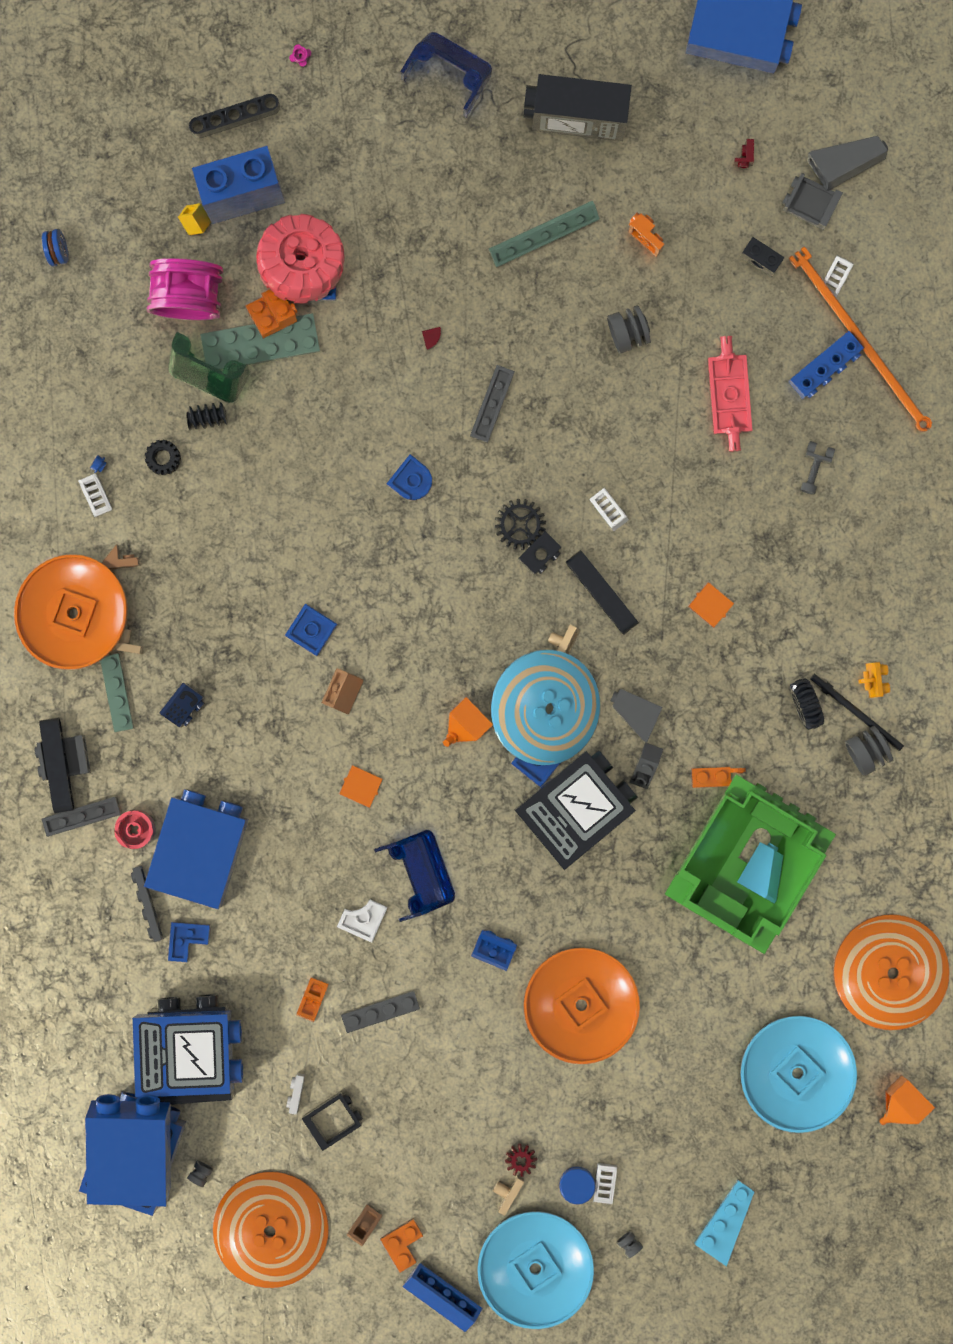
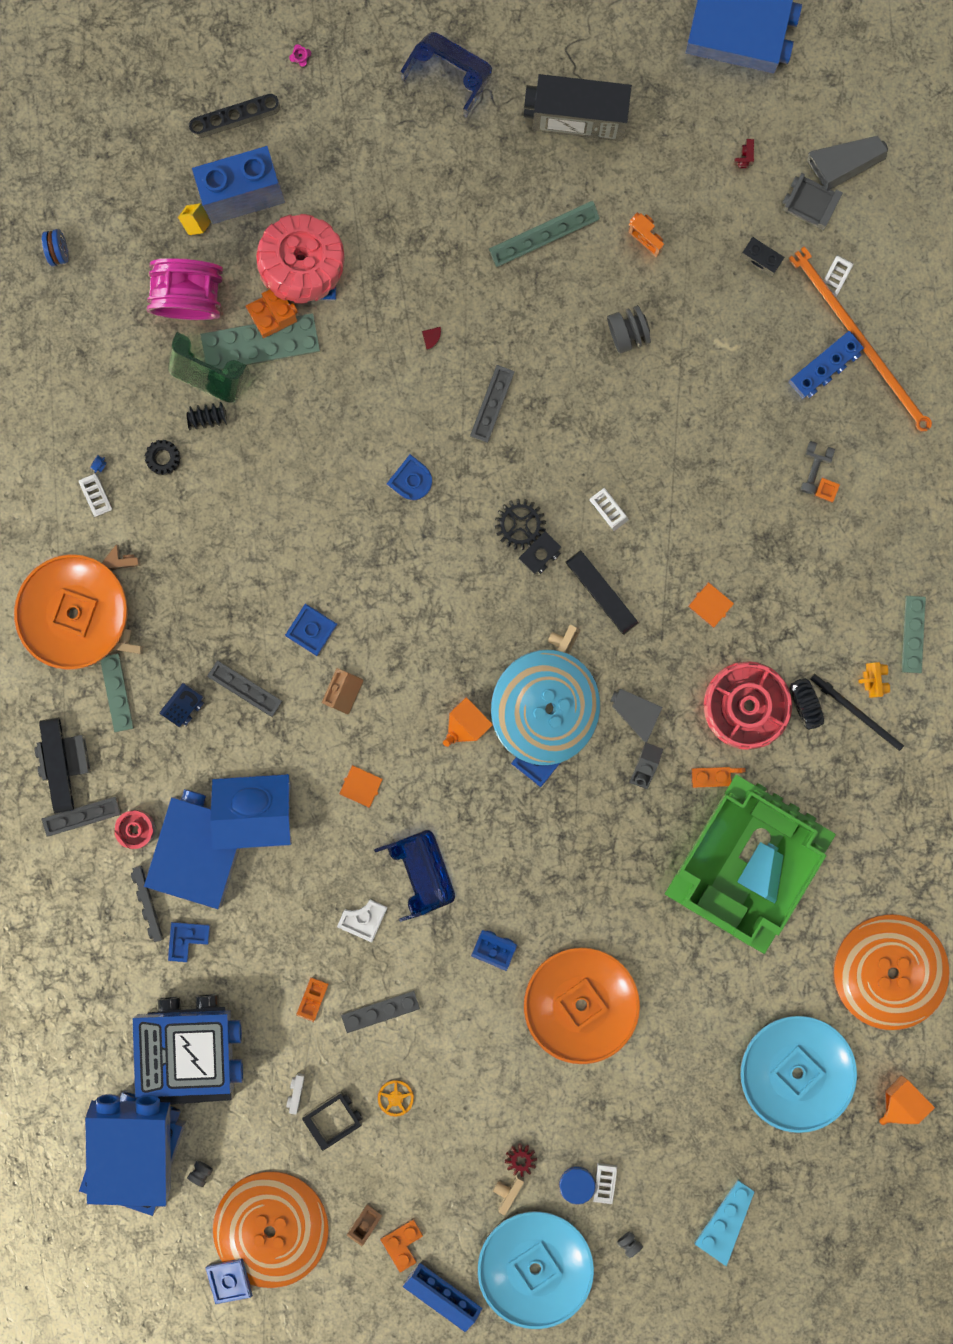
(228, 1281): none -> tile
(244, 688): none -> dark grey plate
(250, 812): none -> blue panel
(395, 1098): none -> light orange wheel
(577, 808): brick -> none
(726, 710): none -> coral wheel
(730, 394): coral plate -> none
(827, 490): none -> orange plate
(869, 750): dark grey wheel -> none
(913, 634): none -> sand green plate

